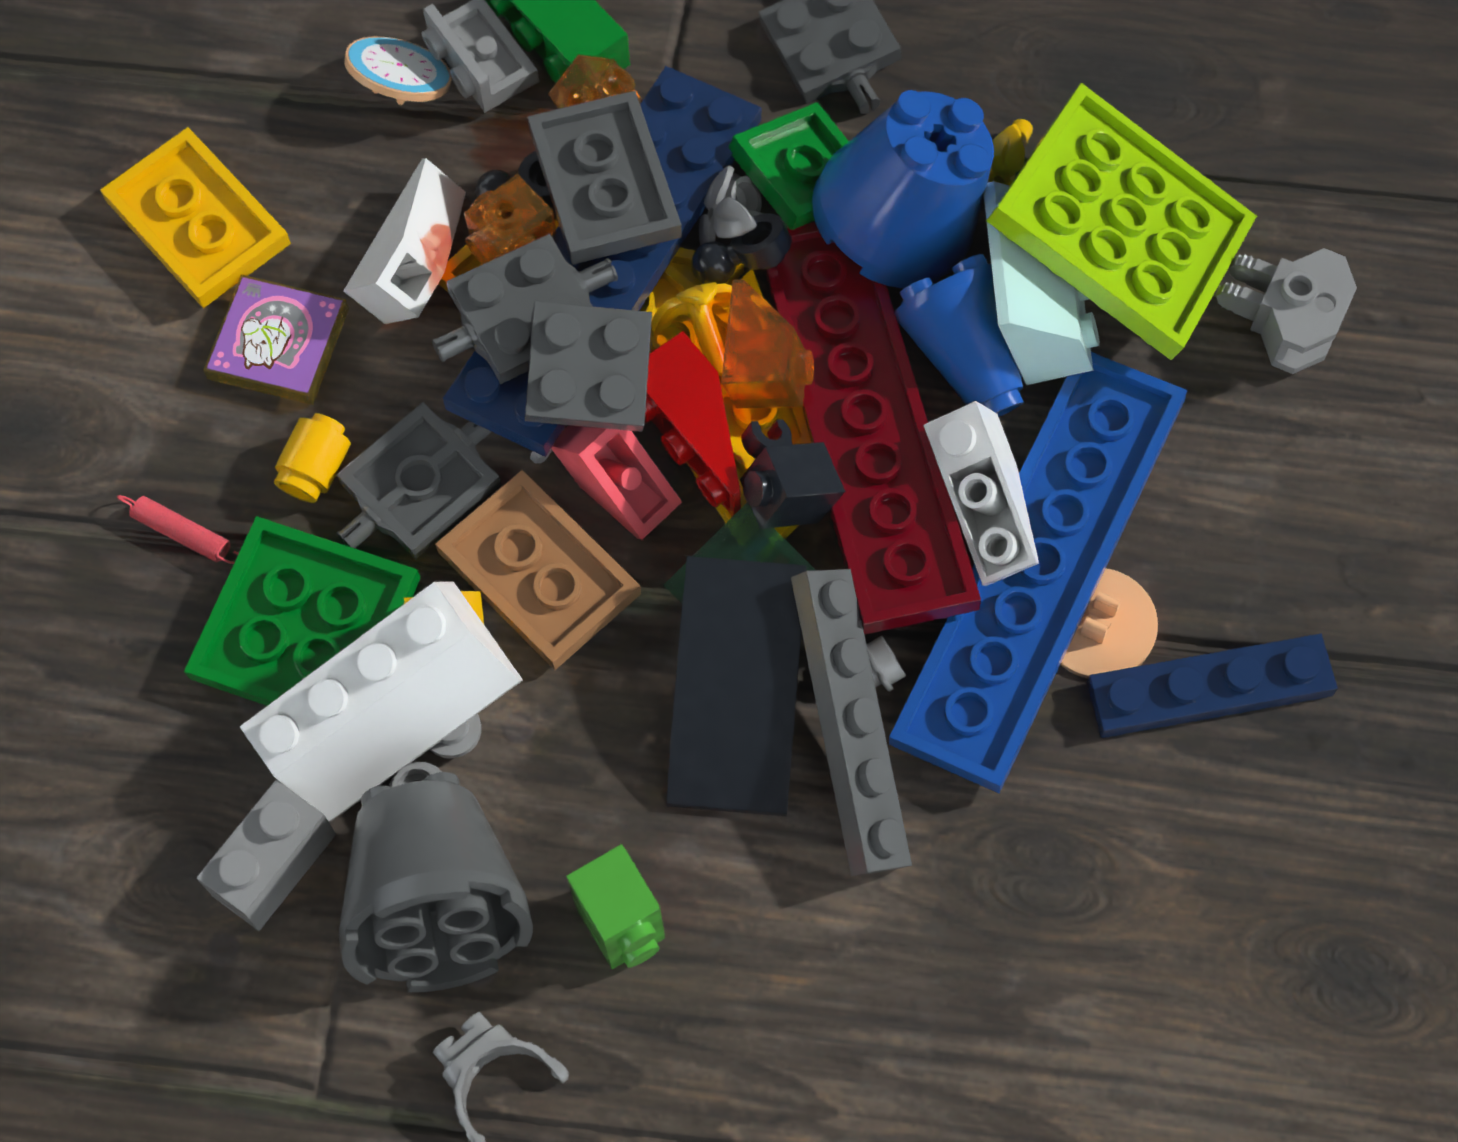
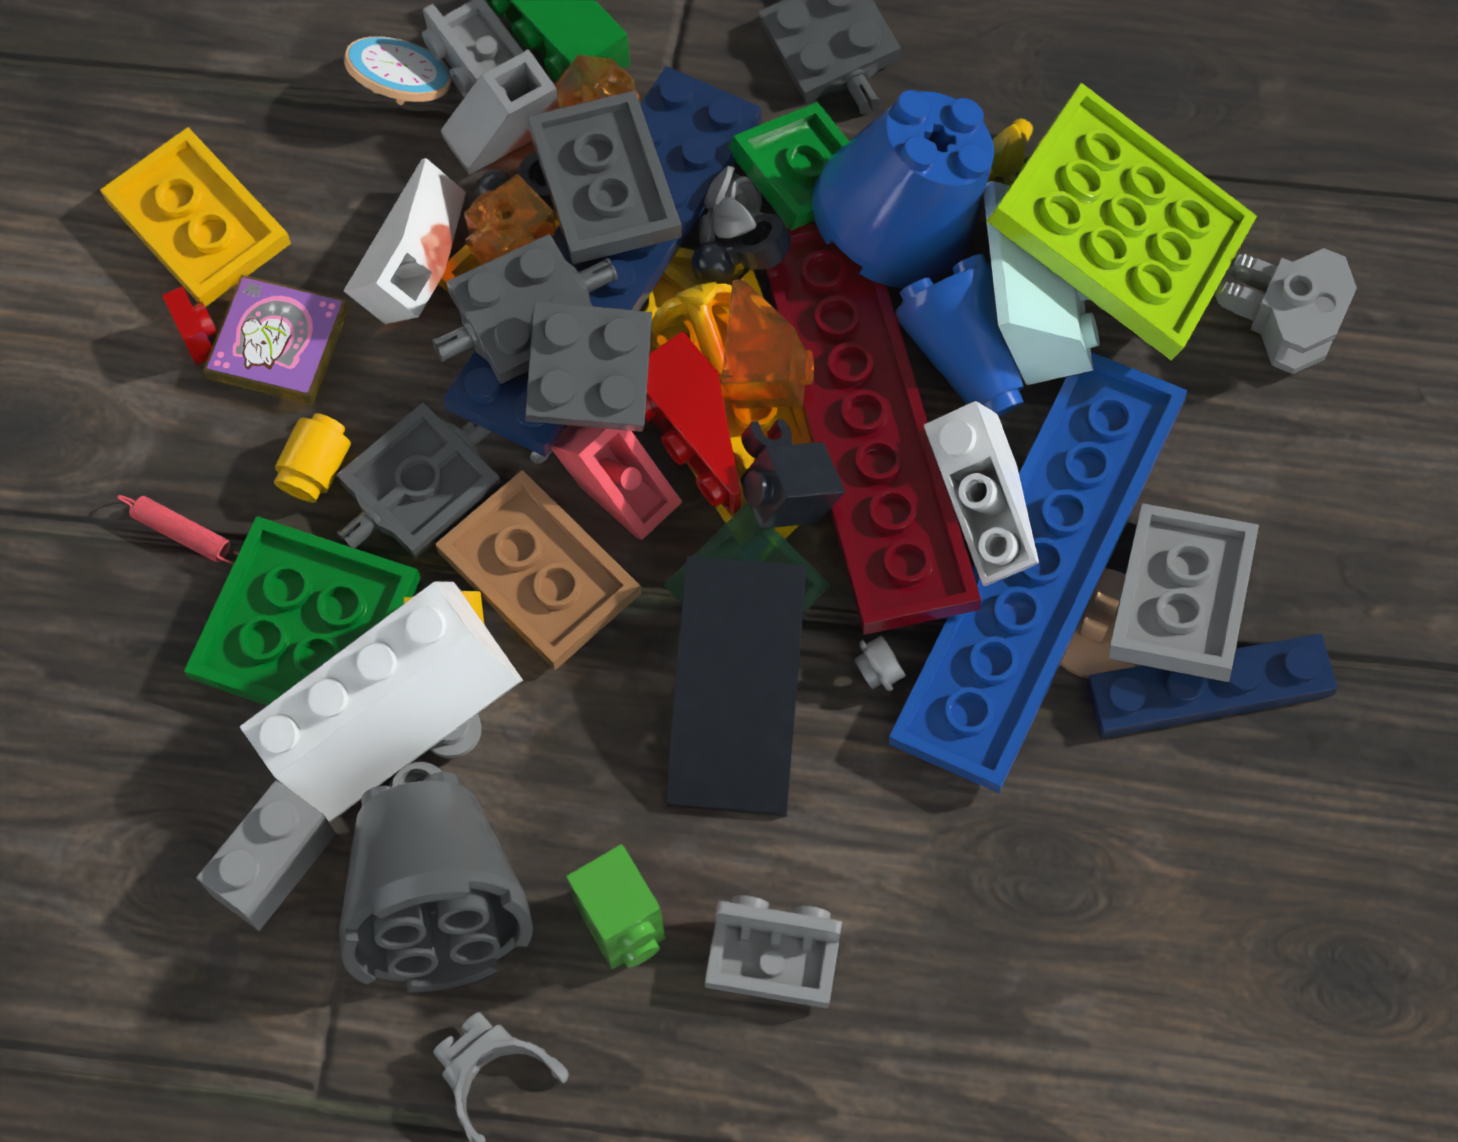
(192, 322): none -> red plate
(495, 112): none -> light grey slope
(773, 951): none -> light grey bracket
(851, 721): dark grey plate -> none
(1184, 592): none -> light grey plate

